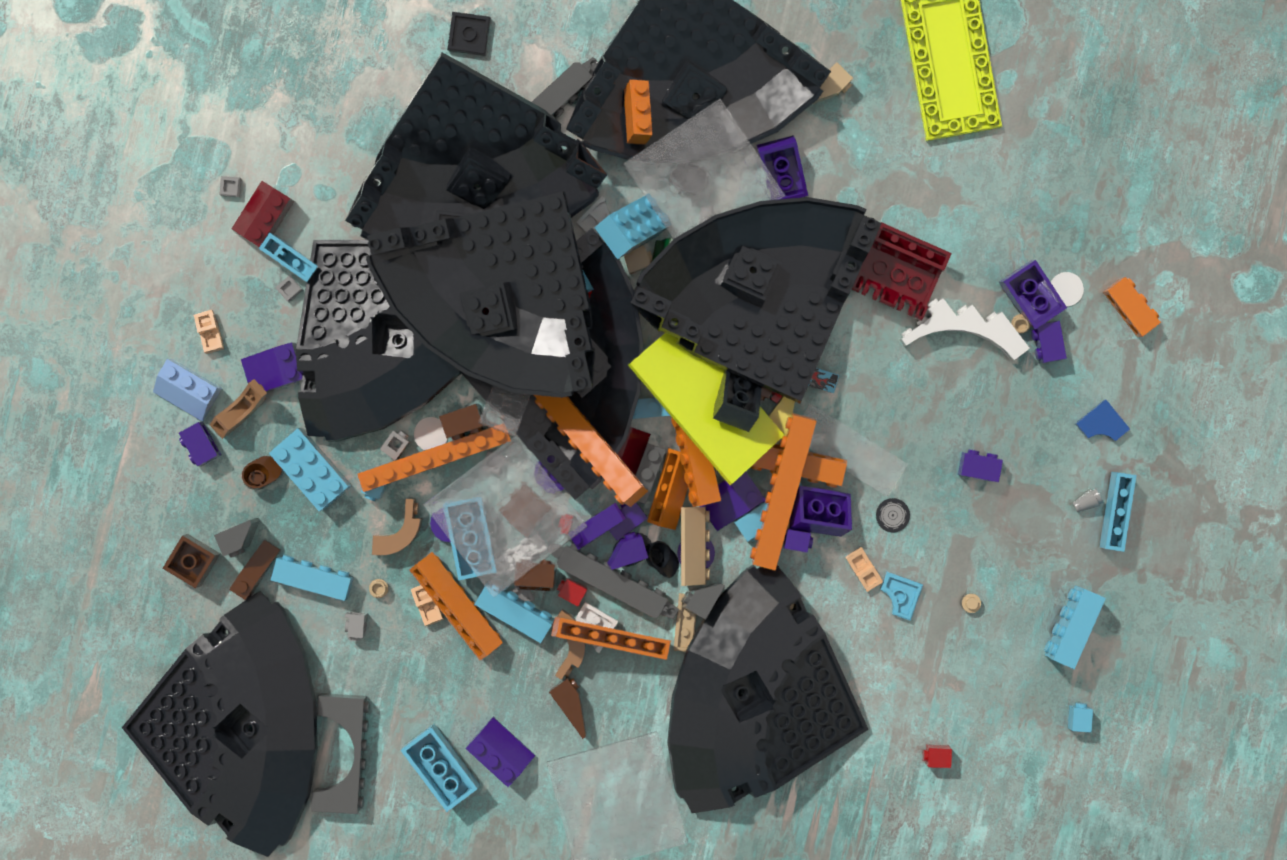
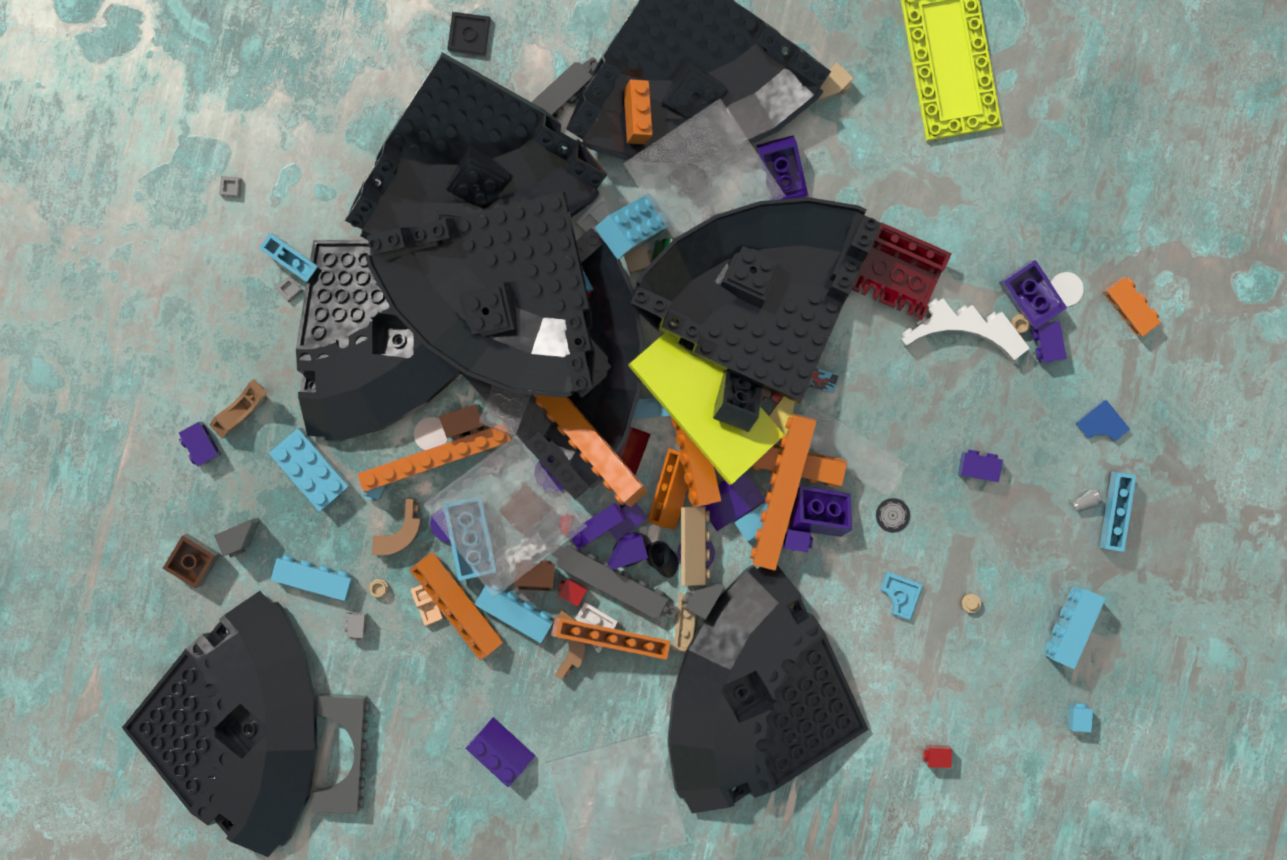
(186, 389): light blue slope -> none
(209, 331): light nougat slope -> none
(255, 570): reddish brown slope -> none
(261, 473): reddish brown cap -> none
(262, 214): dark red slope -> none
(273, 367): dark purple slope -> none
(389, 447): light grey brick -> none
(440, 767): medium azure brick -> none
(569, 700): reddish brown slope -> none
(649, 468): dark grey brick -> none
(864, 569): light nougat slope -> none

